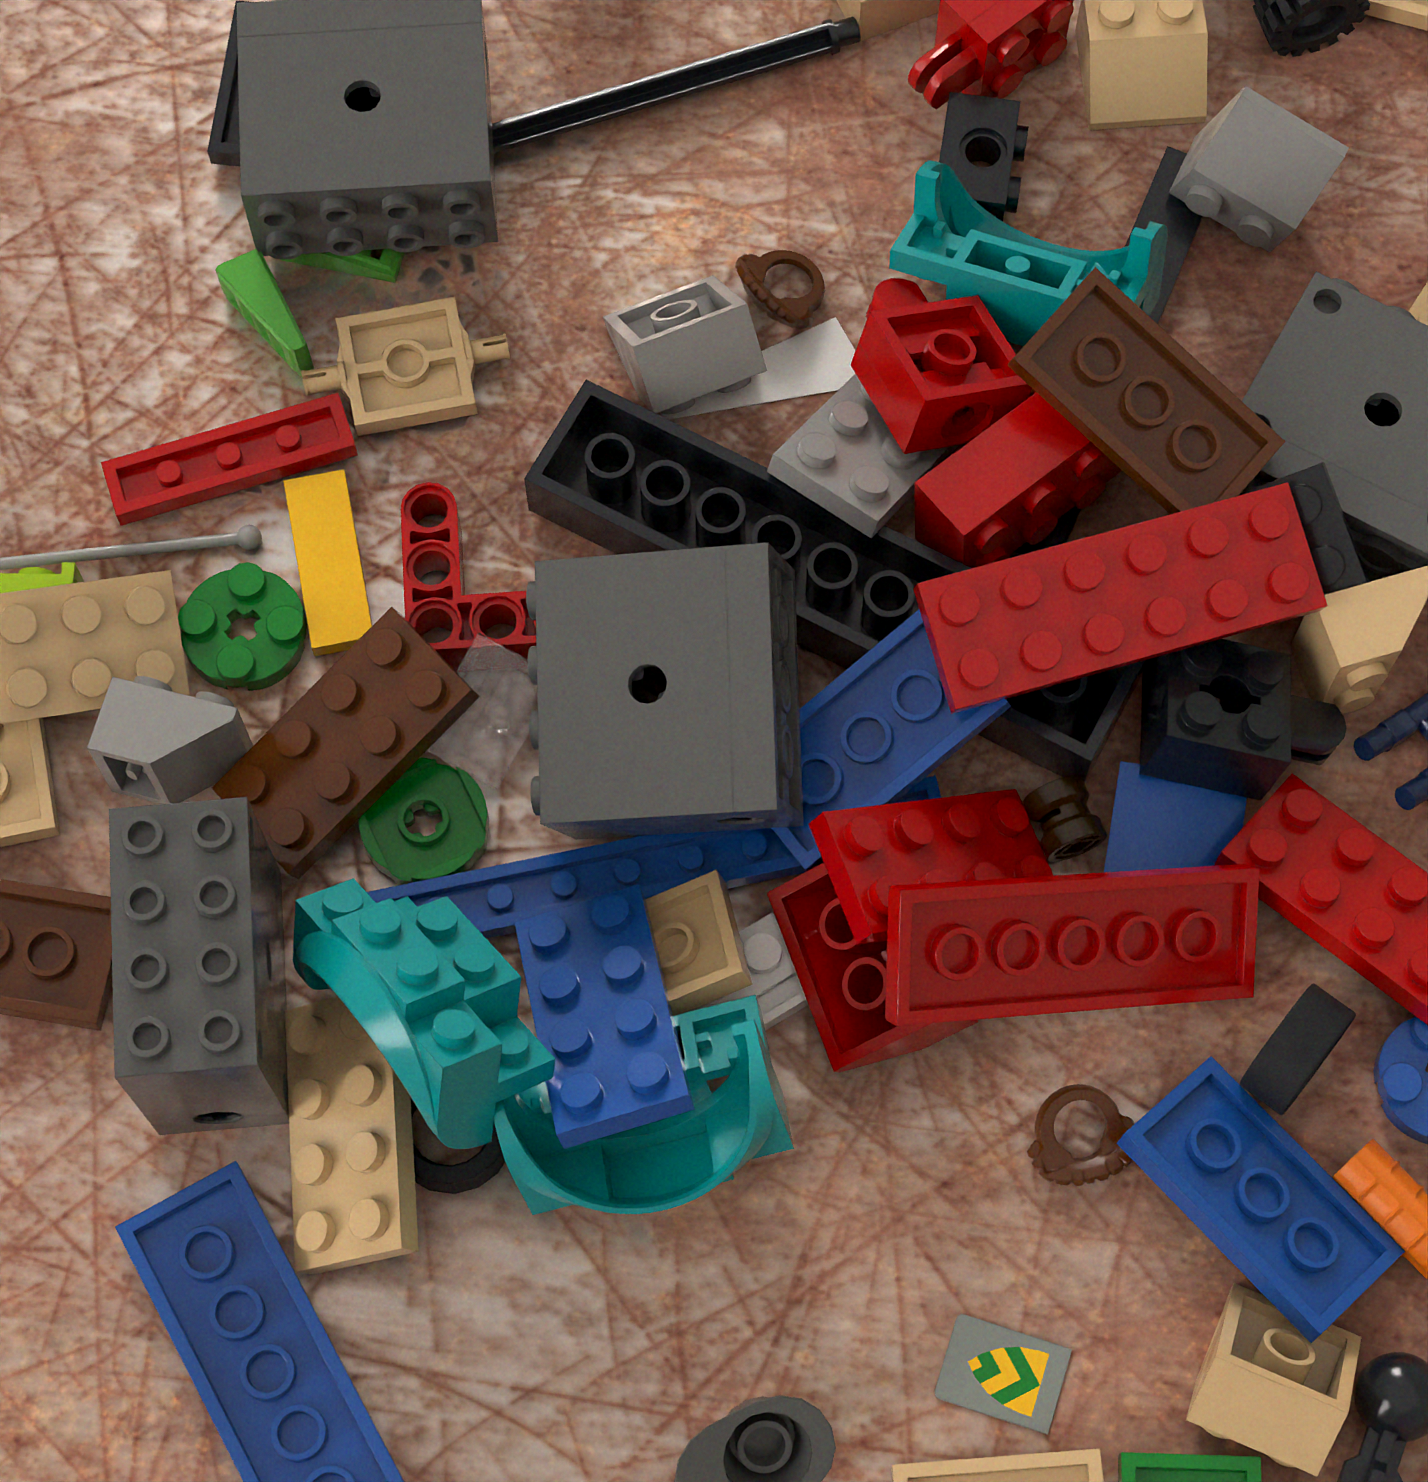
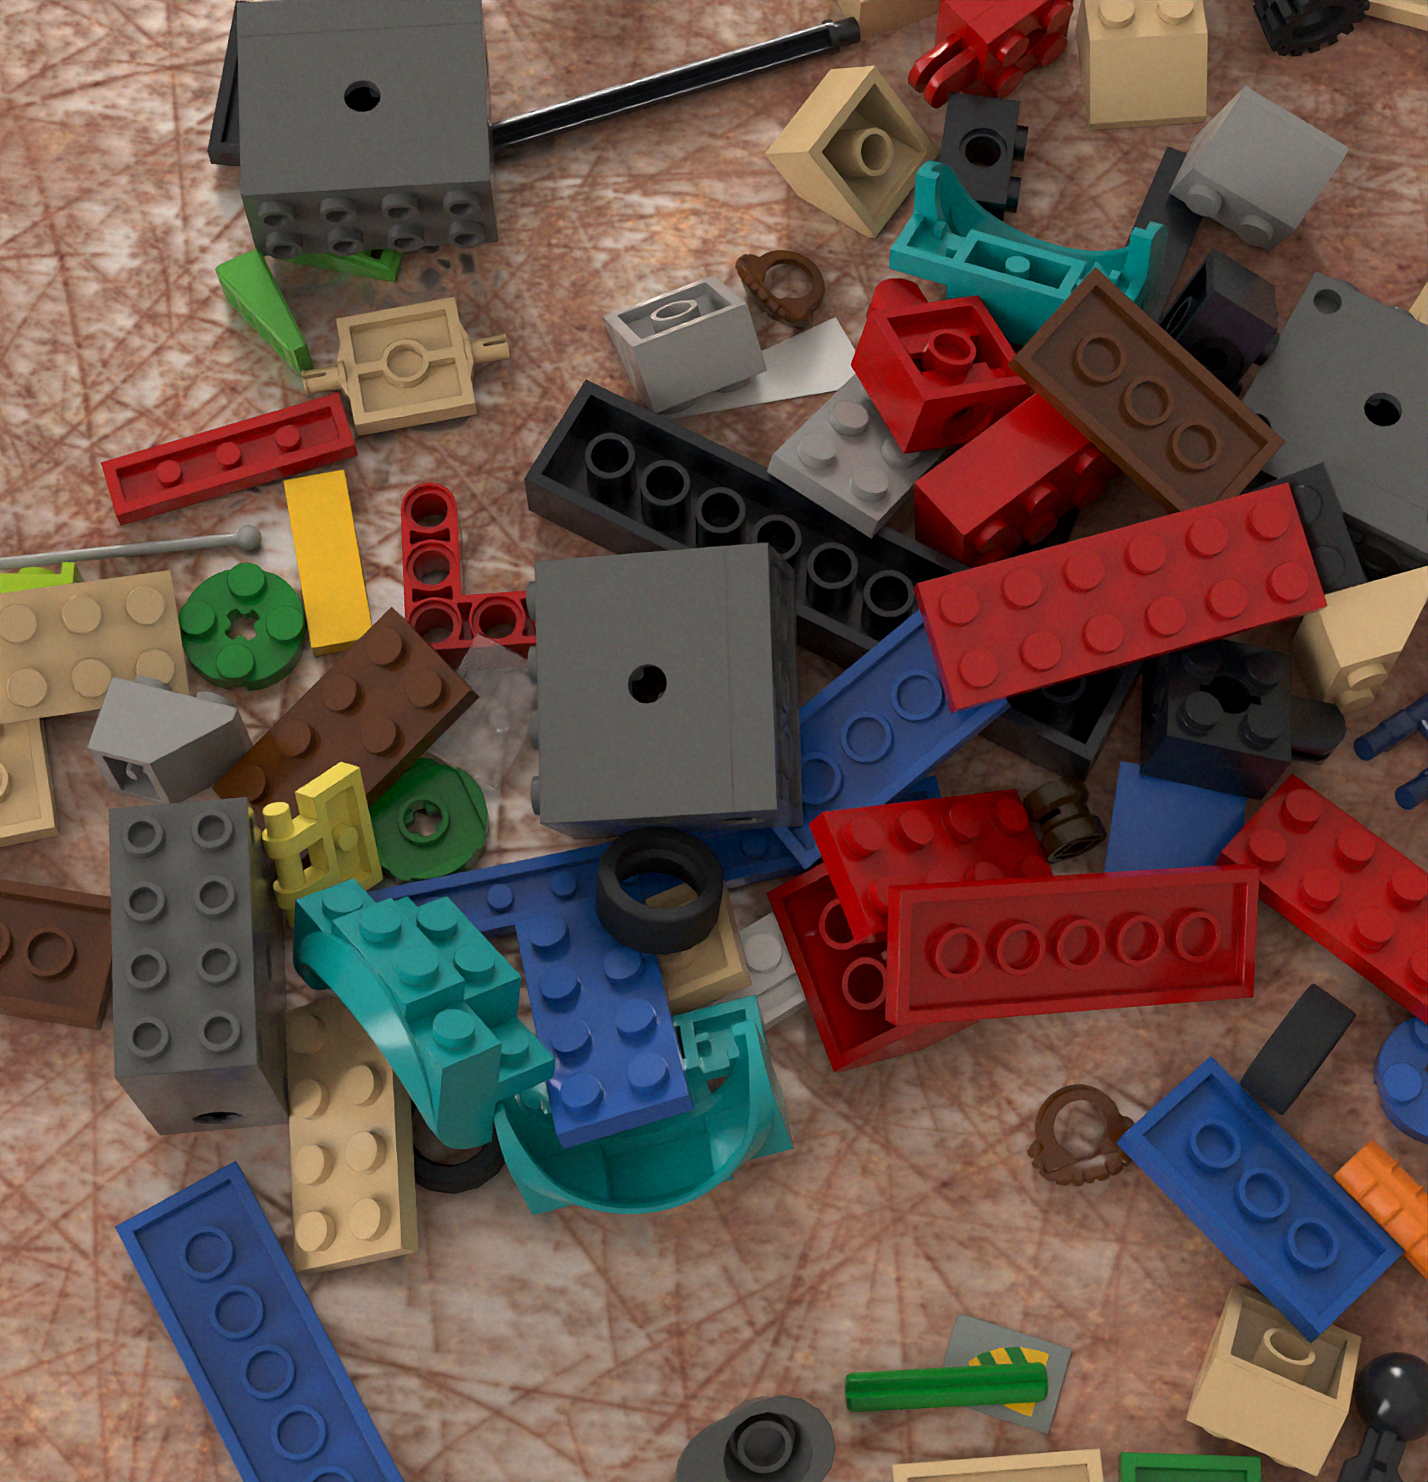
(332, 827): none -> light yellow plate
(654, 928): none -> black tyre
(853, 149): none -> tan slope
(946, 1387): none -> green axle
(1225, 319): none -> black brick

